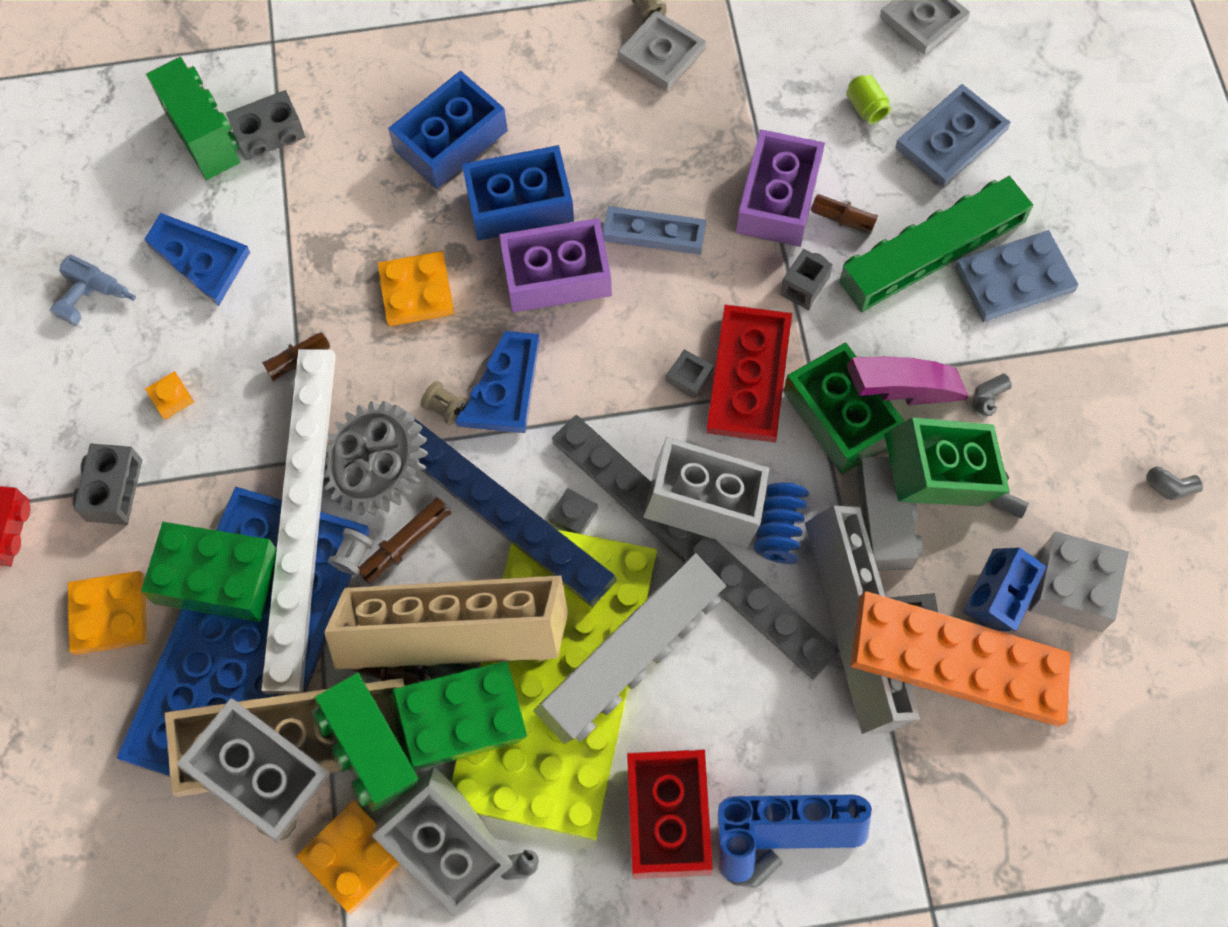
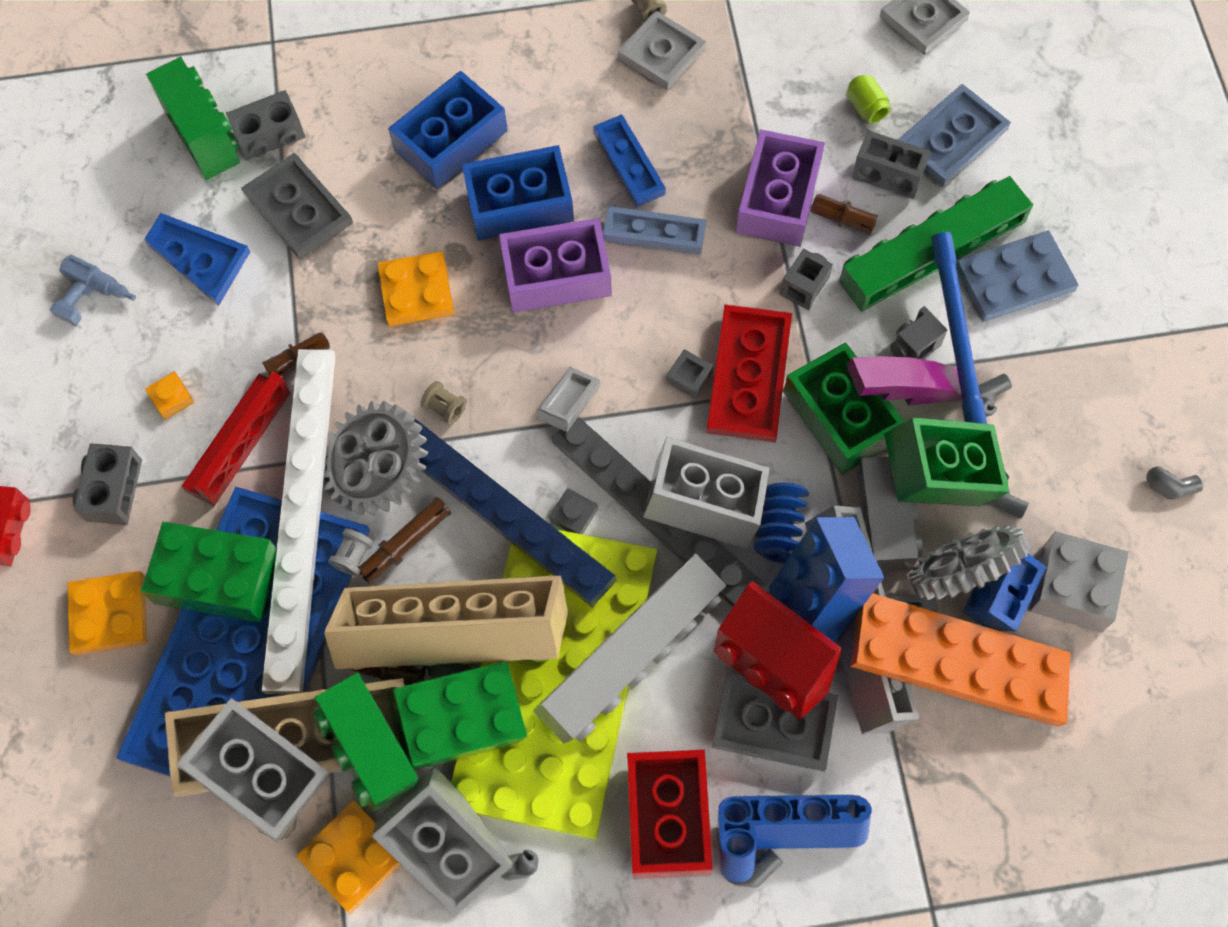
(237, 438): none -> red fence
(297, 205): none -> dark grey plate
(505, 389): blue wing -> none
(568, 399): none -> light grey tile
(629, 160): none -> blue plate
(757, 727): none -> dark grey plate
(777, 651): none -> red slope
(828, 575): none -> blue brick
(890, 164): none -> dark grey brick
(919, 337): none -> dark grey brick
(946, 262): none -> blue piece
(969, 562): none -> light grey gear

